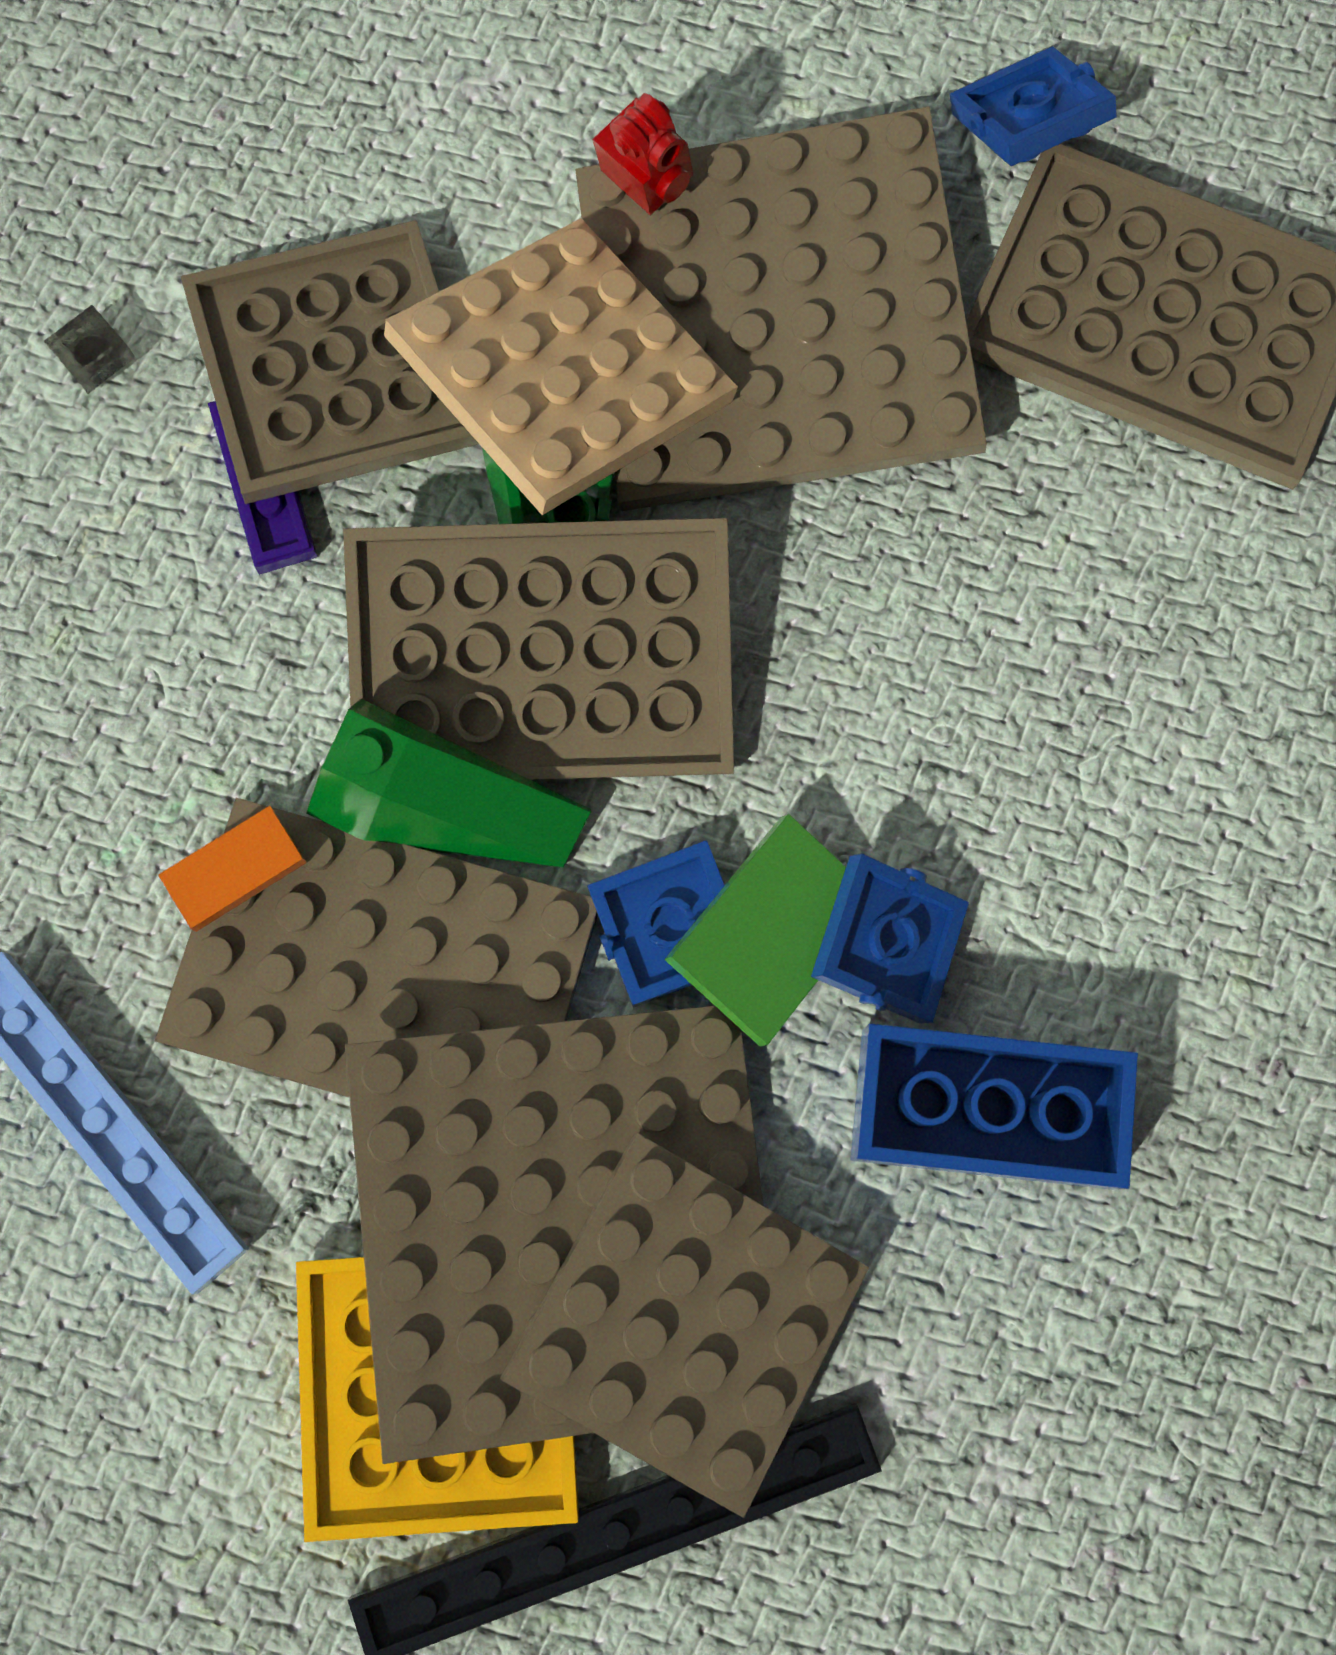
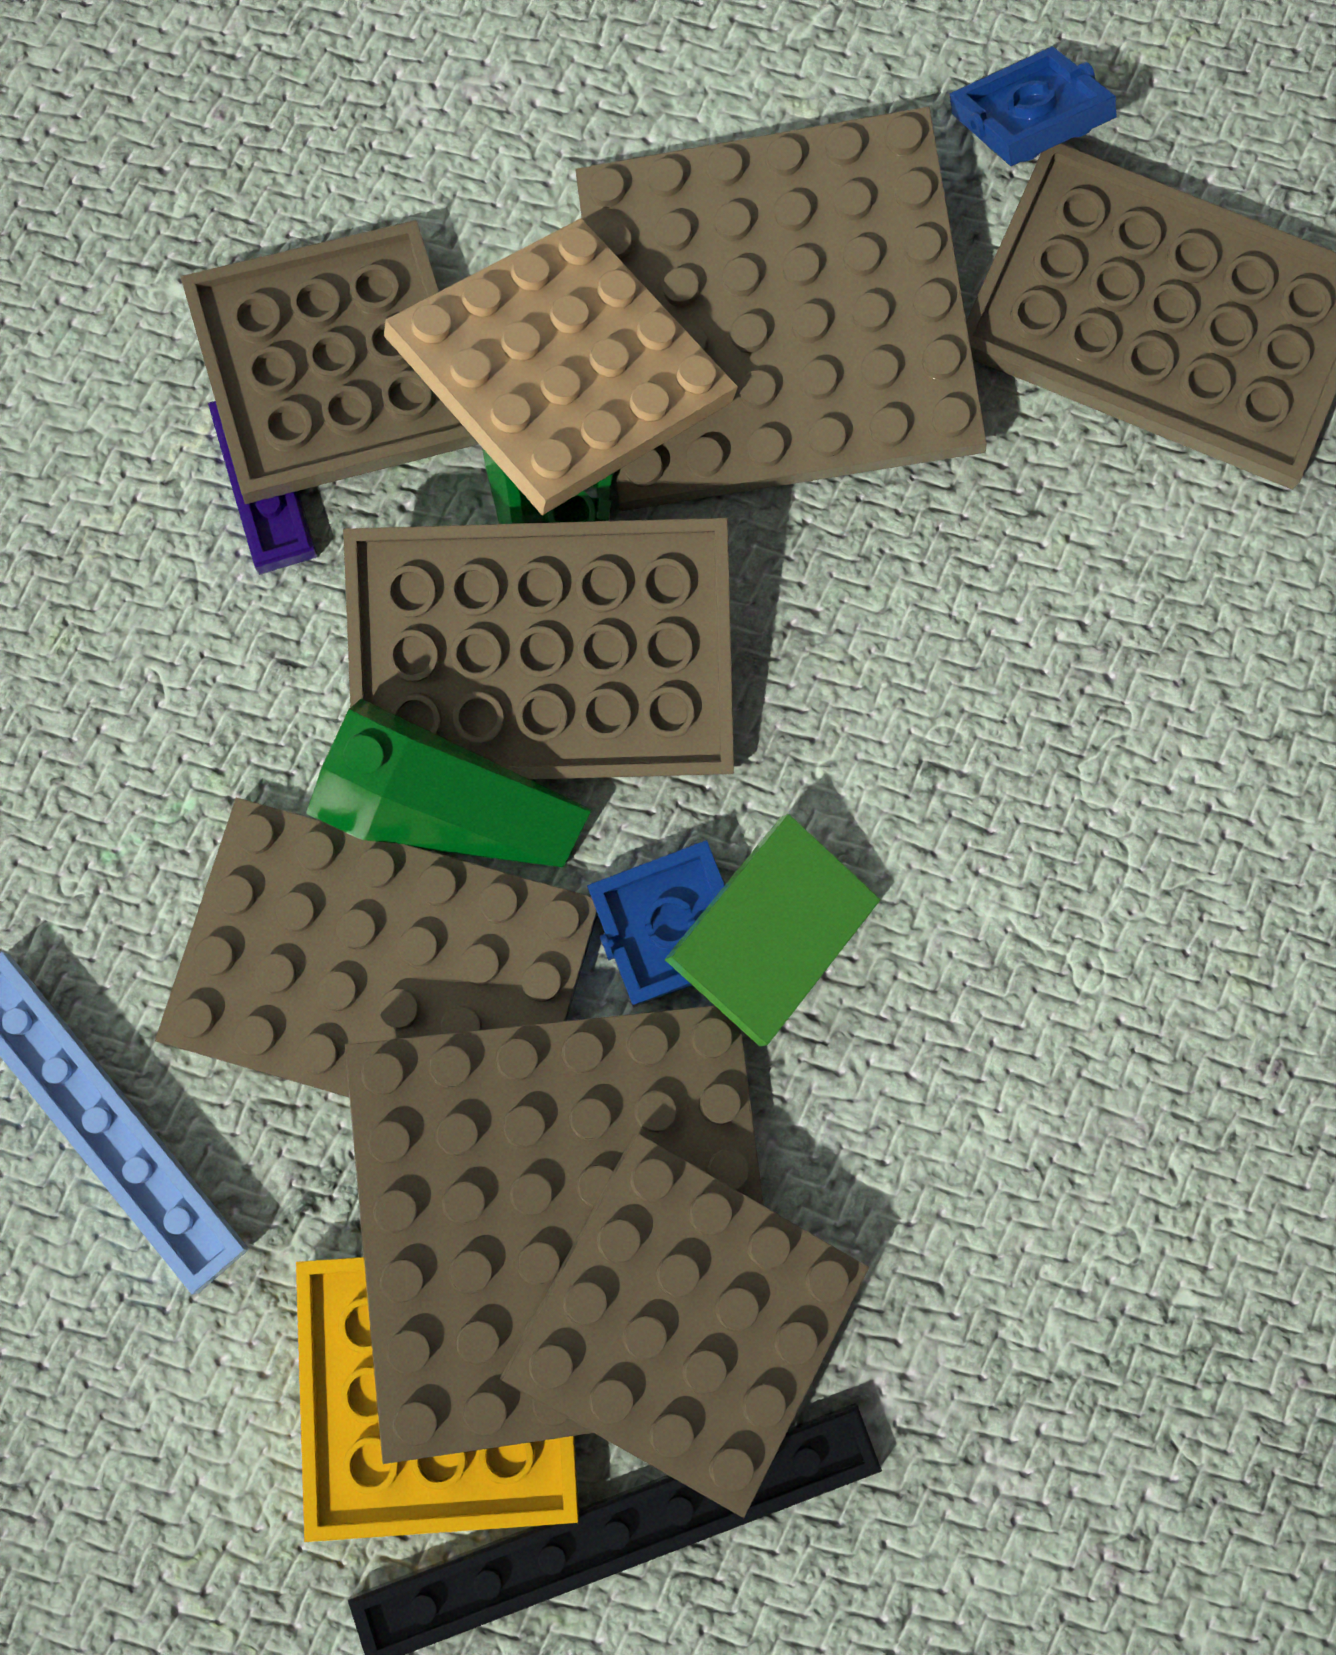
(89, 349): clear smoke plate -> none
(232, 868): orange tile -> none
(645, 154): red brick -> none
(890, 938): blue plate -> none
(995, 1107): blue brick -> none

